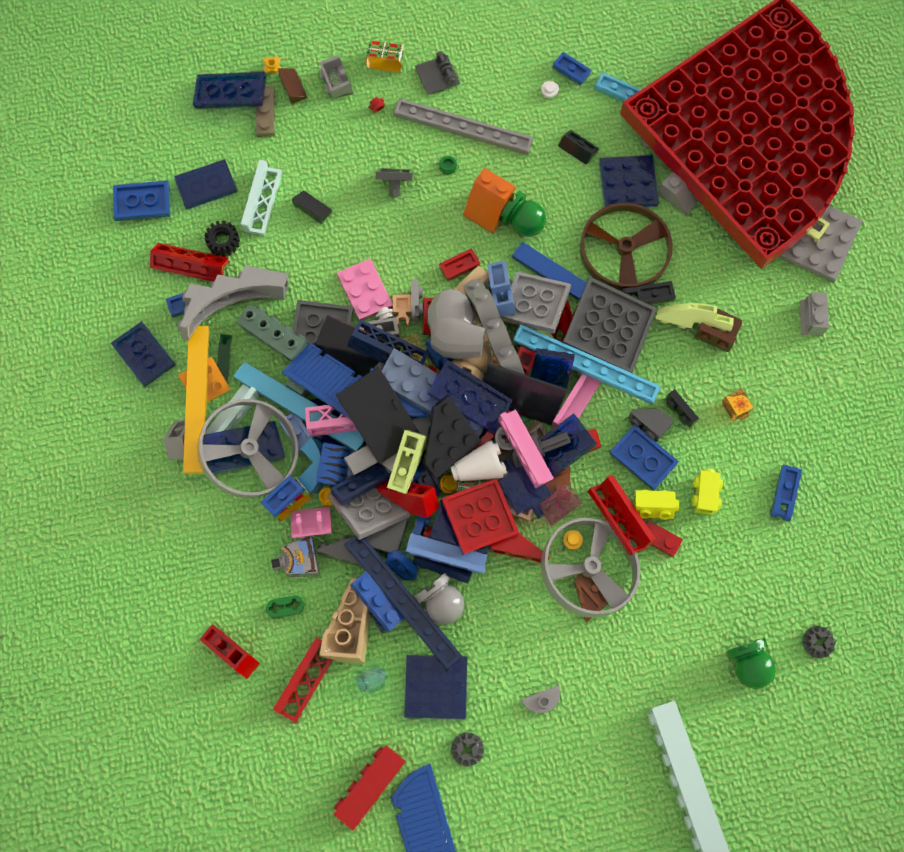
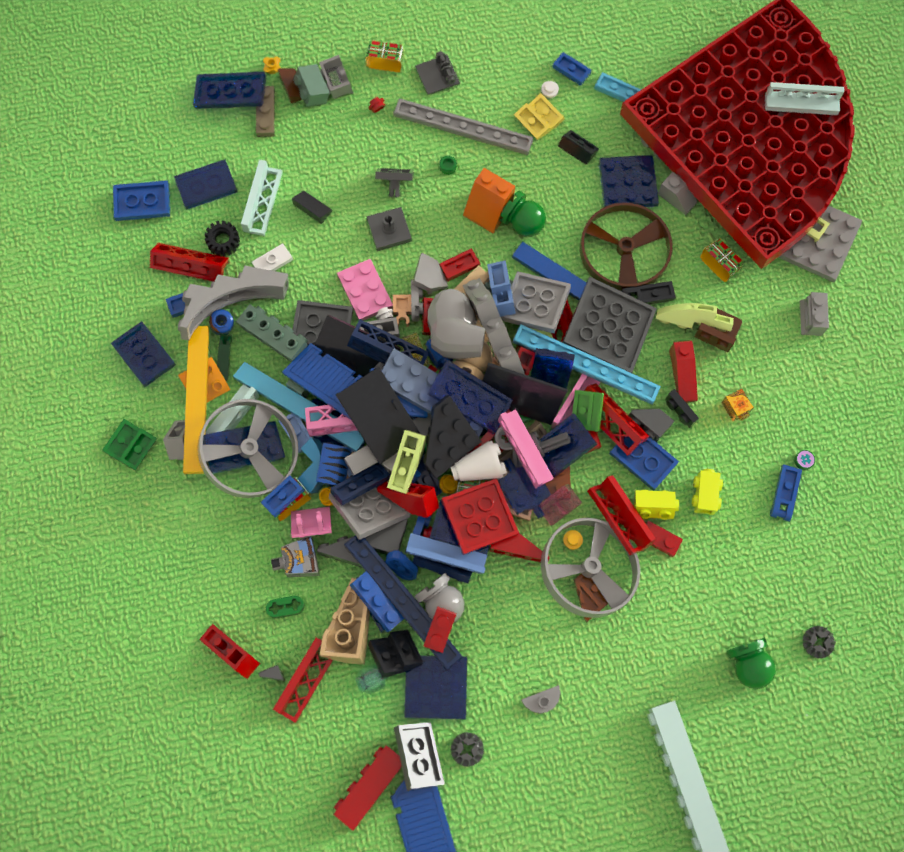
(129, 444): none -> green slope
(221, 316): none -> blue head
(273, 259): none -> white plate
(273, 673): none -> dark grey slope
(311, 85): none -> sand green brick
(389, 229): none -> dark grey tile
(395, 653): none -> black slope
(418, 756): none -> plate
(429, 275): none -> light grey slope
(439, 629): none -> red plate
(539, 116): none -> light yellow slope
(588, 408): none -> bright green plate
(622, 419): none -> red fence
(684, 370): none -> red slope
(721, 260): none -> piece
(803, 101): none -> light aqua fence
(804, 460): none -> tile

